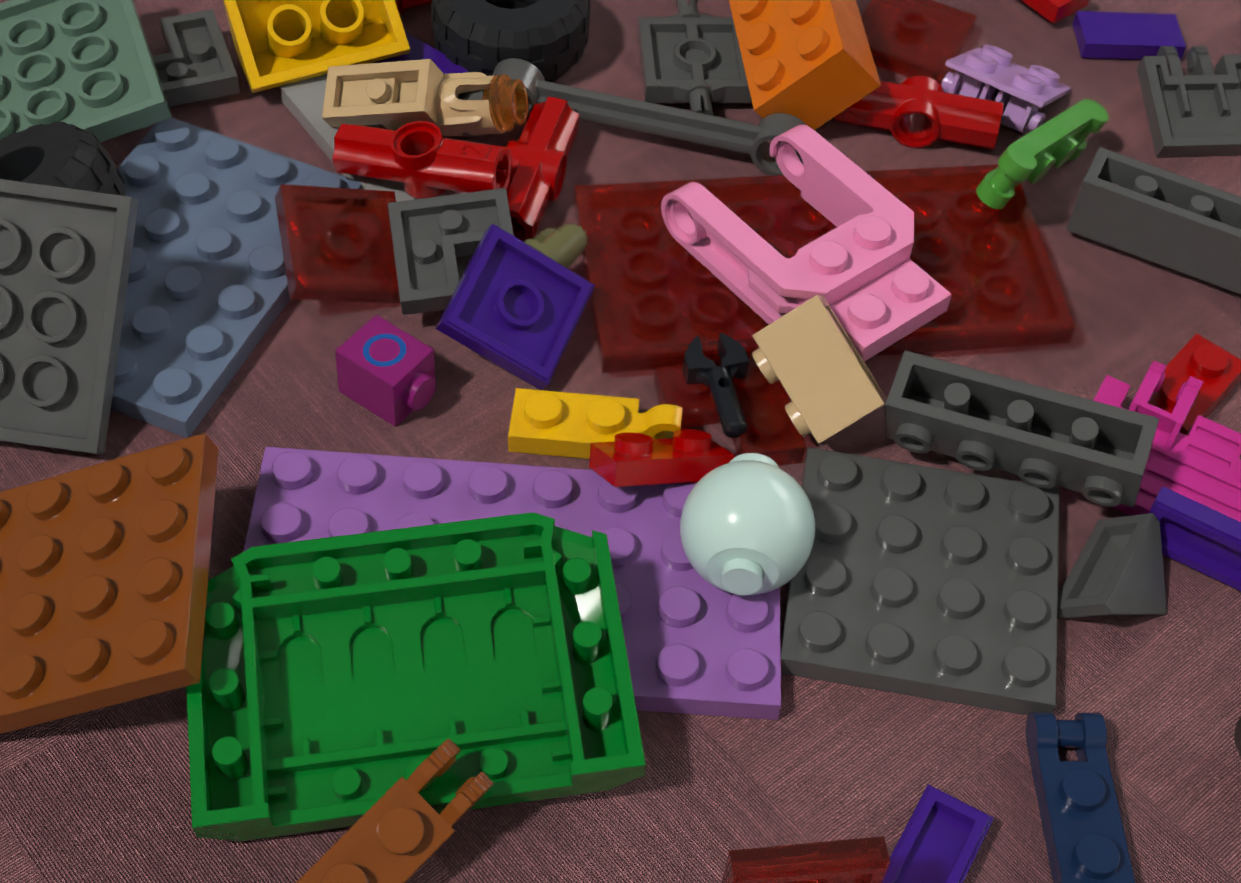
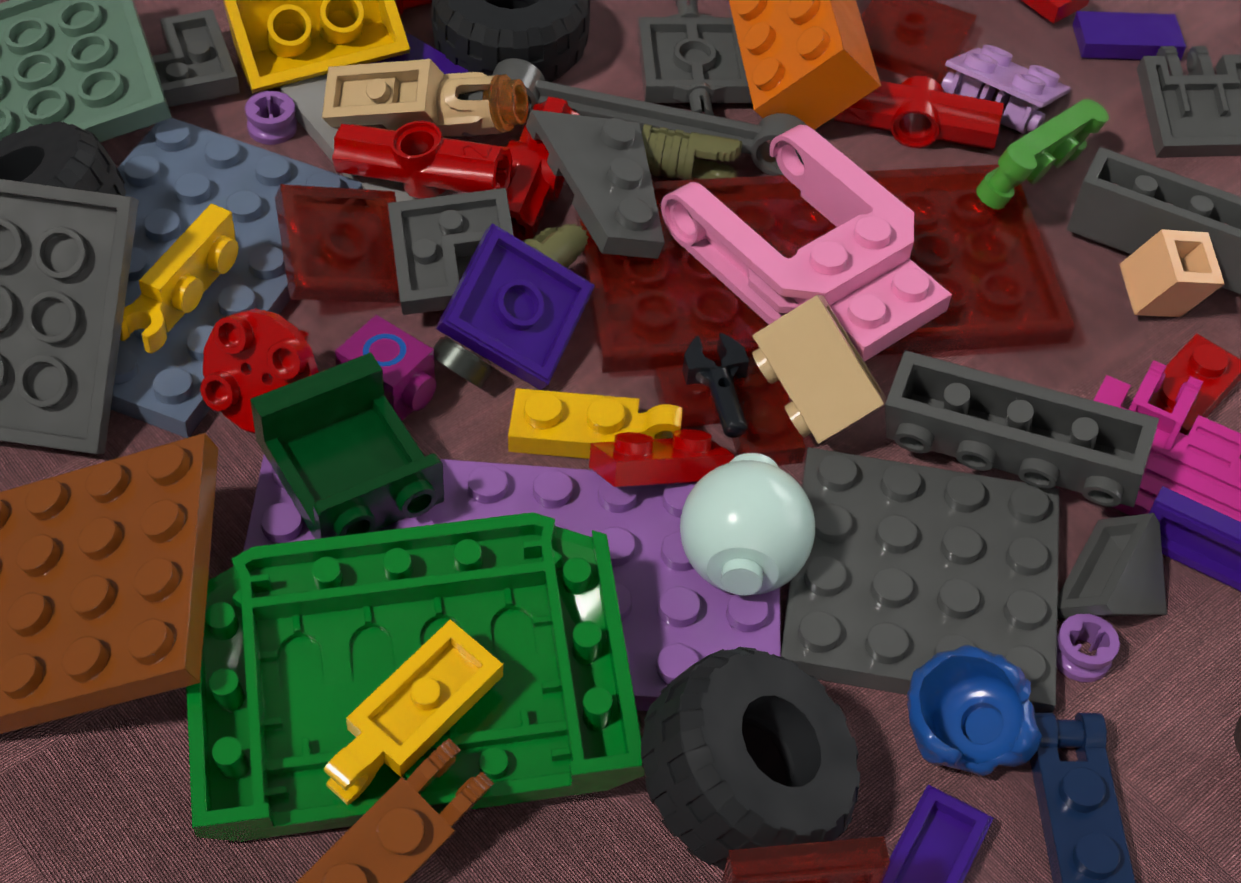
(181, 277): none -> yellow plate
(261, 122): none -> medium lavender bush
(264, 343): none -> red plate
(345, 451): none -> dark green panel
(413, 709): none -> yellow plate
(461, 361): none -> pearl dark grey tile
(609, 179): none -> dark grey wing
(675, 153): none -> olive hinge
(748, 756): none -> black tyre
(972, 711): none -> blue hair
(1100, 636): none -> medium lavender bush
(1171, 273): none -> light nougat brick

